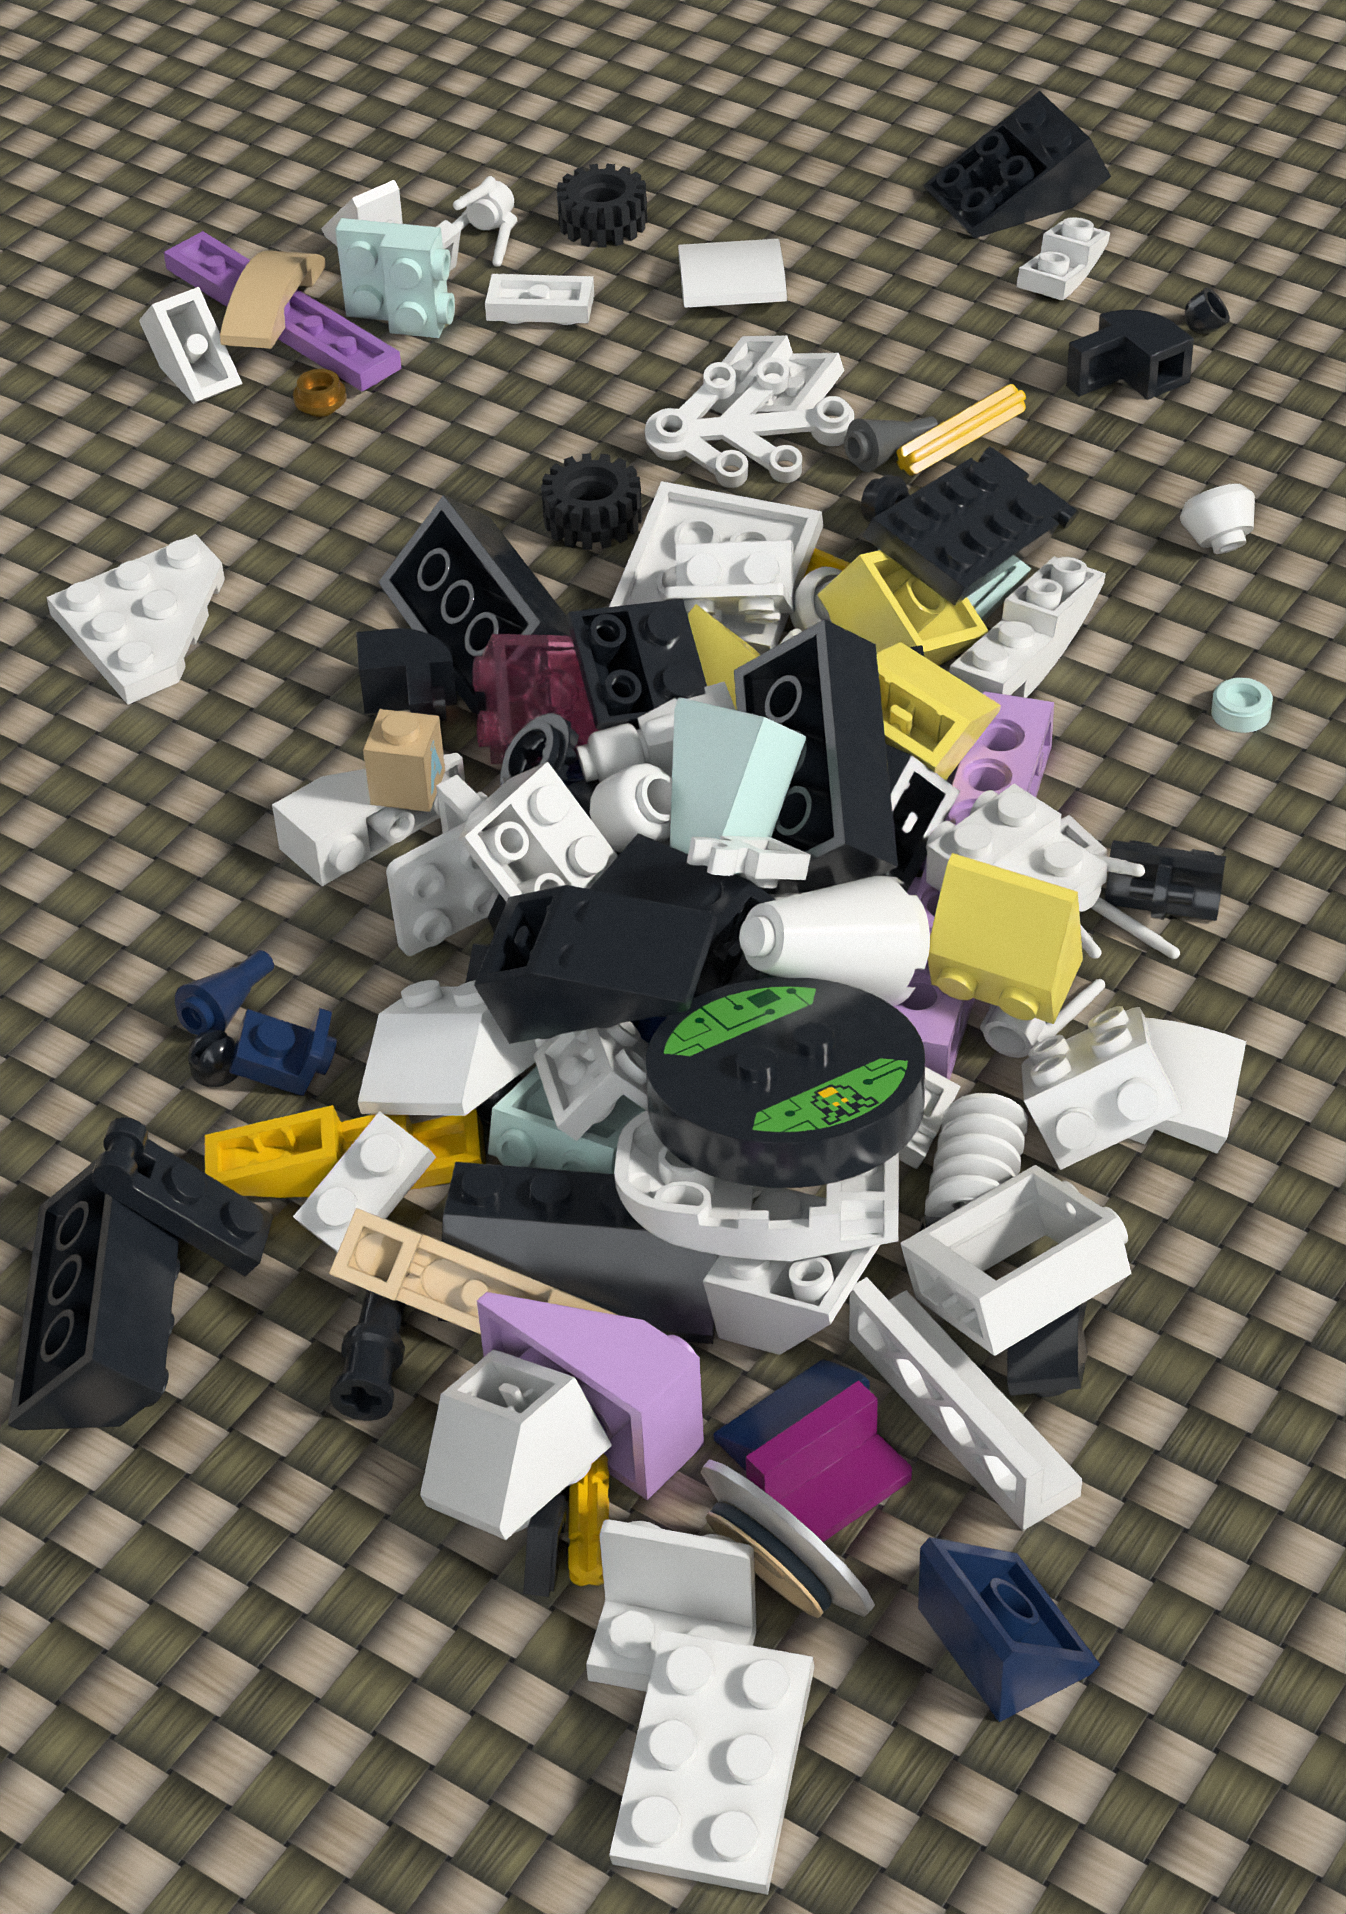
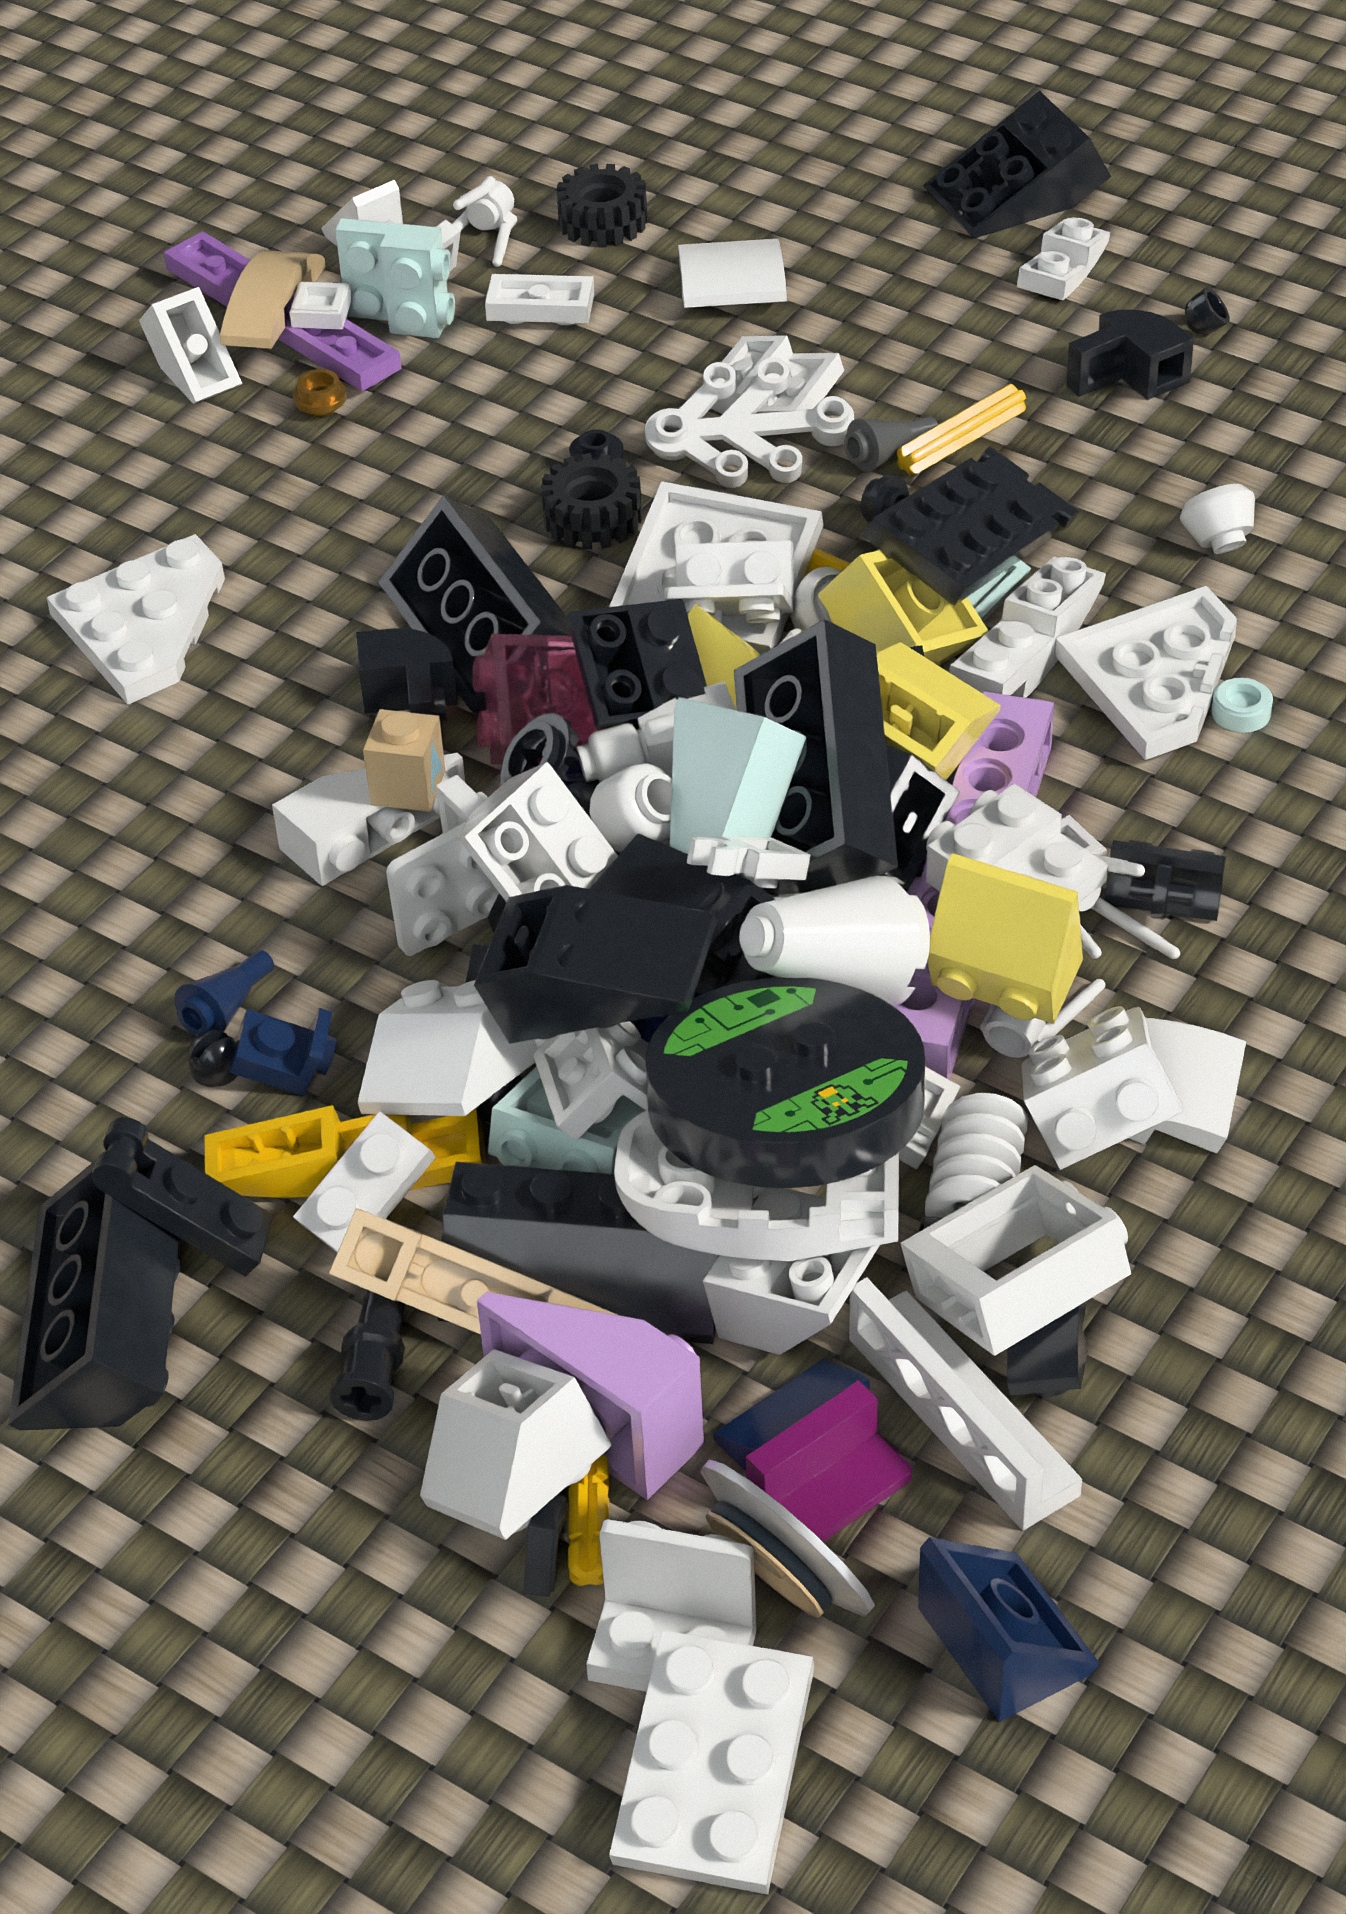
(320, 305): none -> white tile
(596, 443): none -> black plate
(1154, 667): none -> white plate

